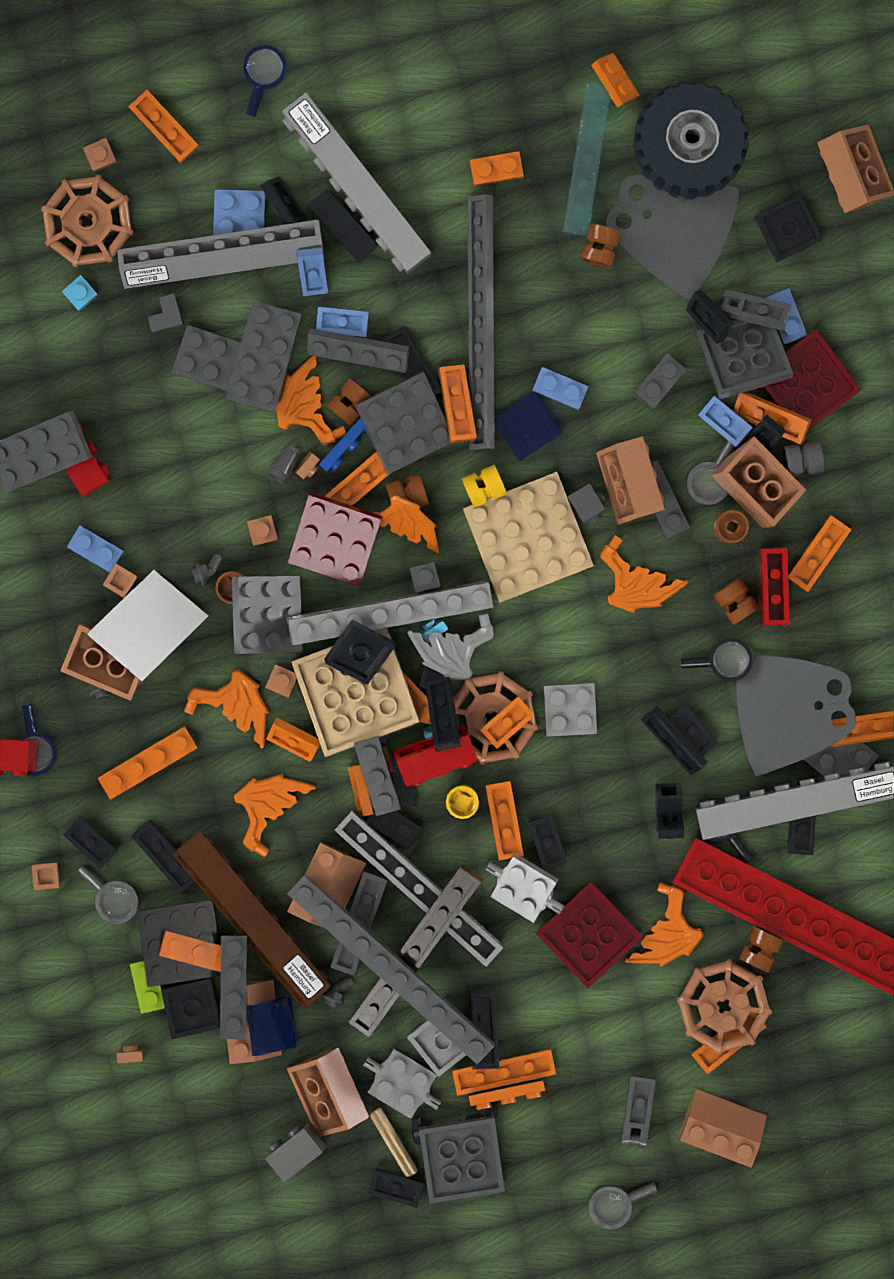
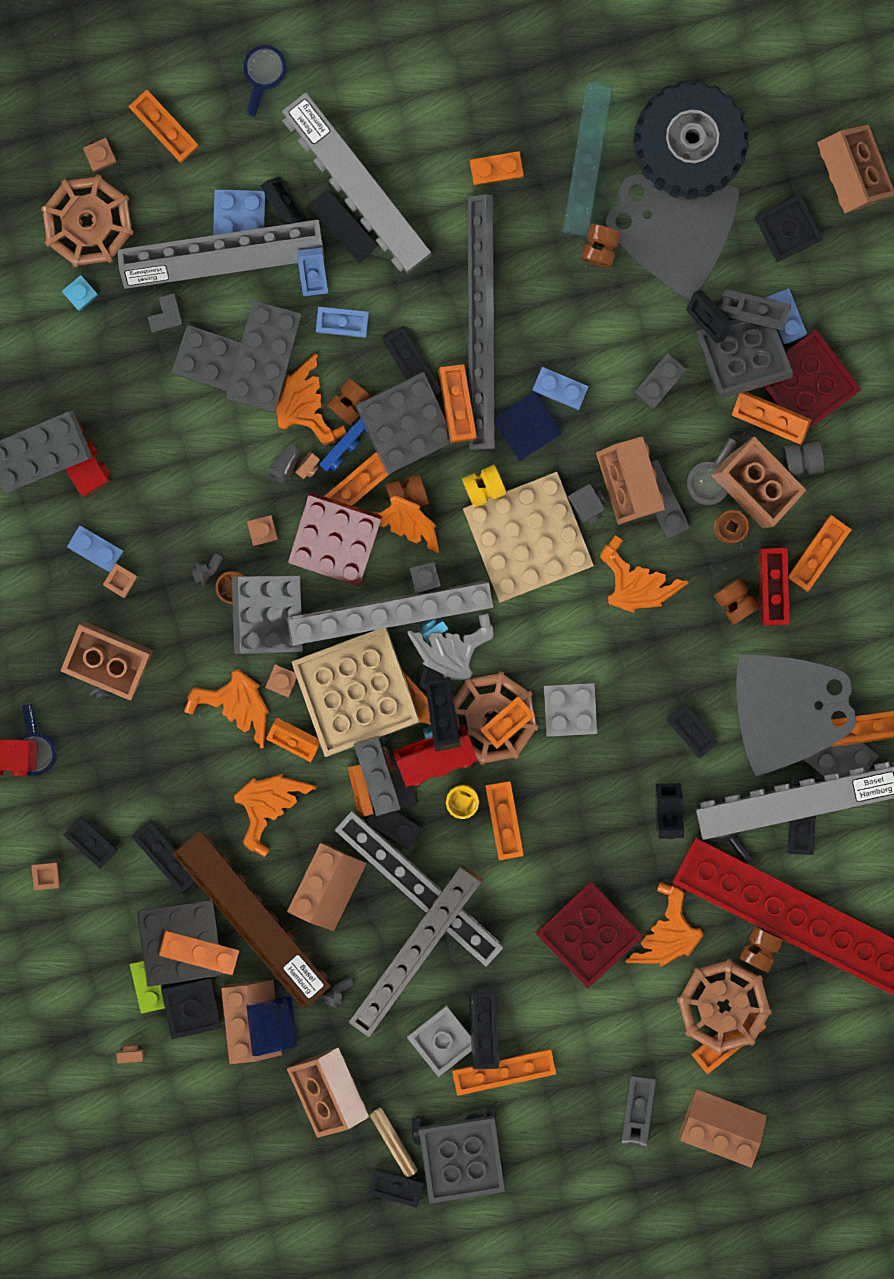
(115, 900): piece -> none
(147, 625): white sticker -> none
(147, 762): orange plate -> none
(233, 987): dark grey plate -> none
(295, 1151): dark grey brick -> none
(358, 350): dark grey plate -> none
(359, 652): black plate -> none
(364, 910): dark grey plate -> none
(391, 969): dark grey plate -> none
(402, 1083): light grey plate -> none
(507, 1095): orange plate -> none
(524, 888): plate -> none
(547, 842): black plate -> none
(612, 1206): piece -> none
(615, 80): orange plate -> none
(674, 741): black tile -> none
(726, 421): medium blue plate -> none
(729, 660): piece -> none
(766, 432): black plate -> none

